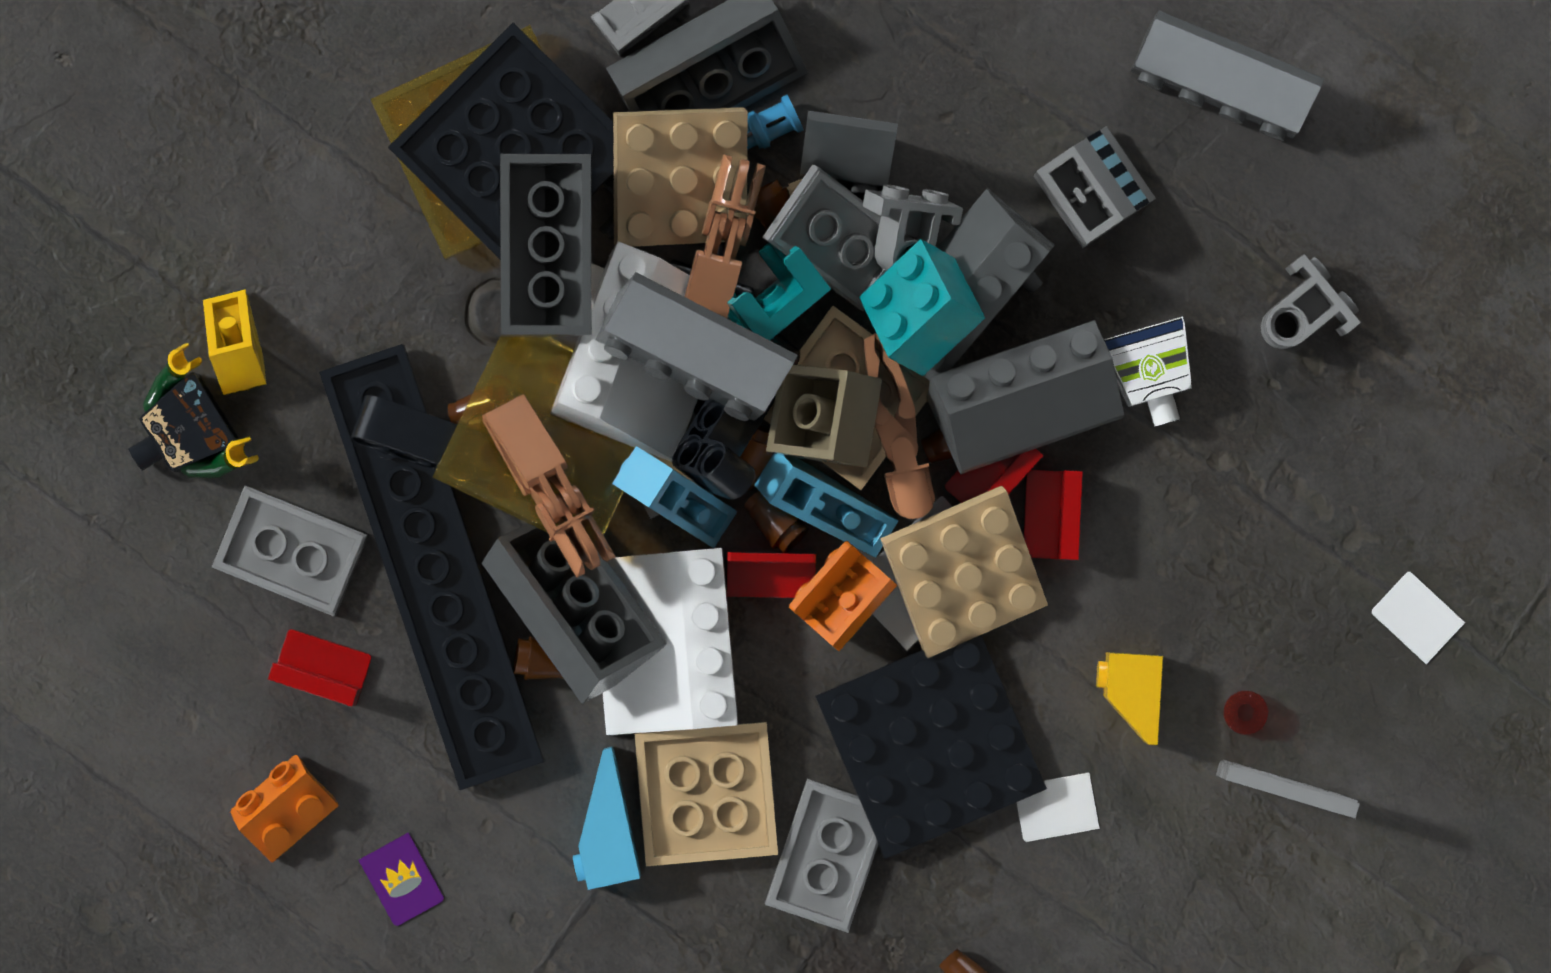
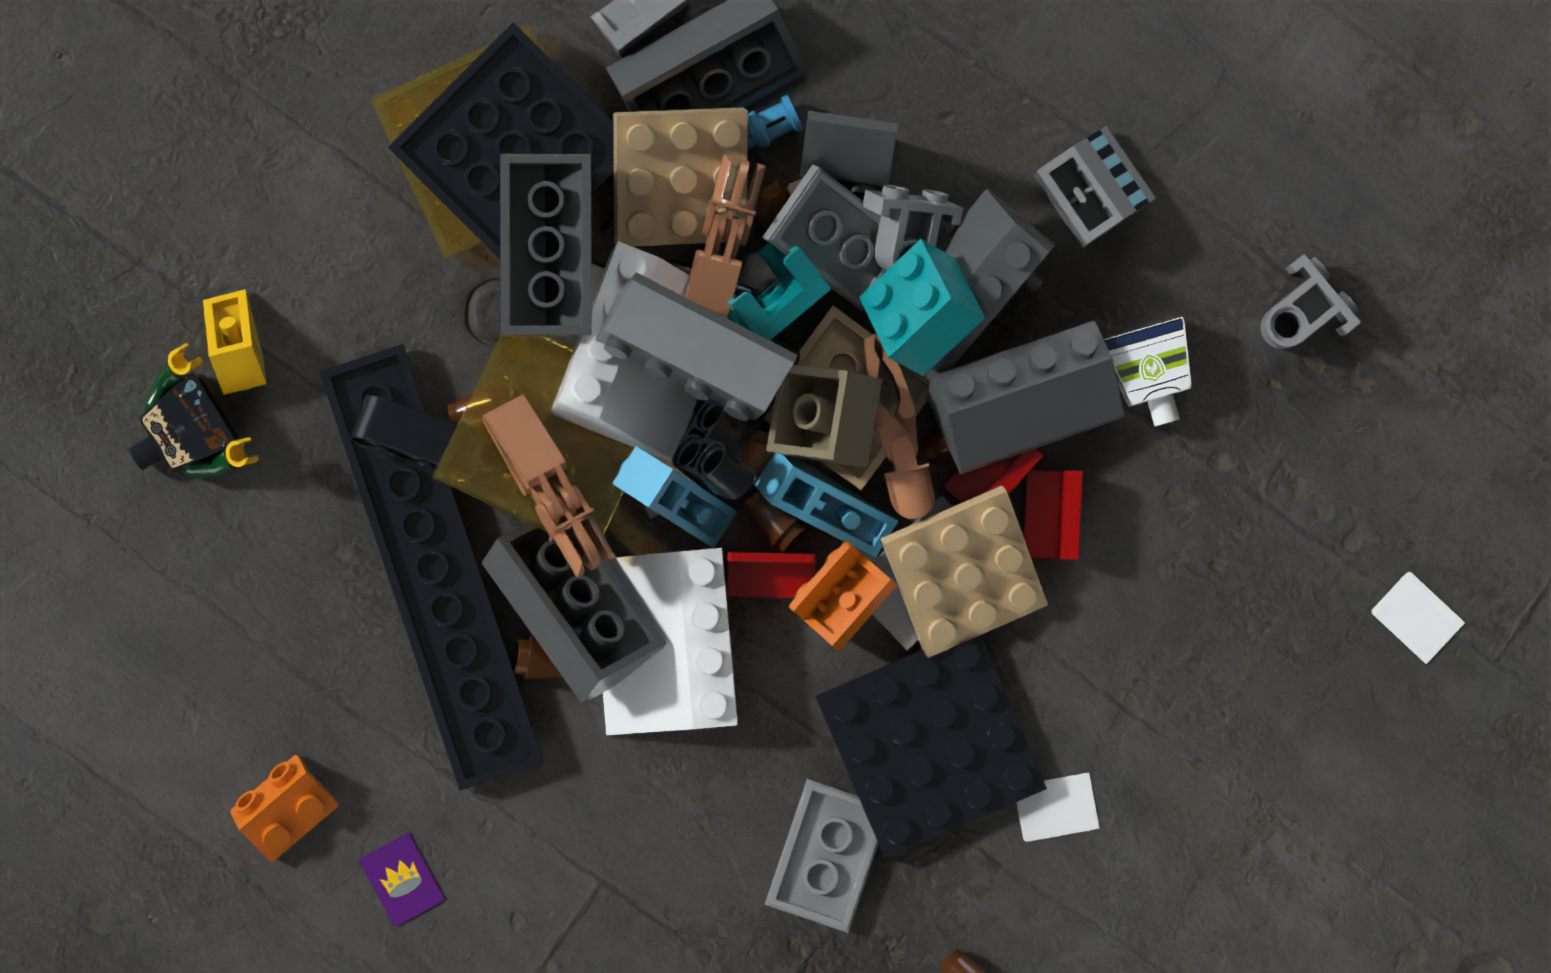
(290, 551): light grey tile -> none
(321, 667): red panel -> none
(607, 839): medium azure slope -> none
(706, 794): tan plate -> none
(1133, 690): yellow slope -> none
(1225, 76): slope -> none
(1259, 716): clear red plate -> none
(1287, 788): light grey tile -> none

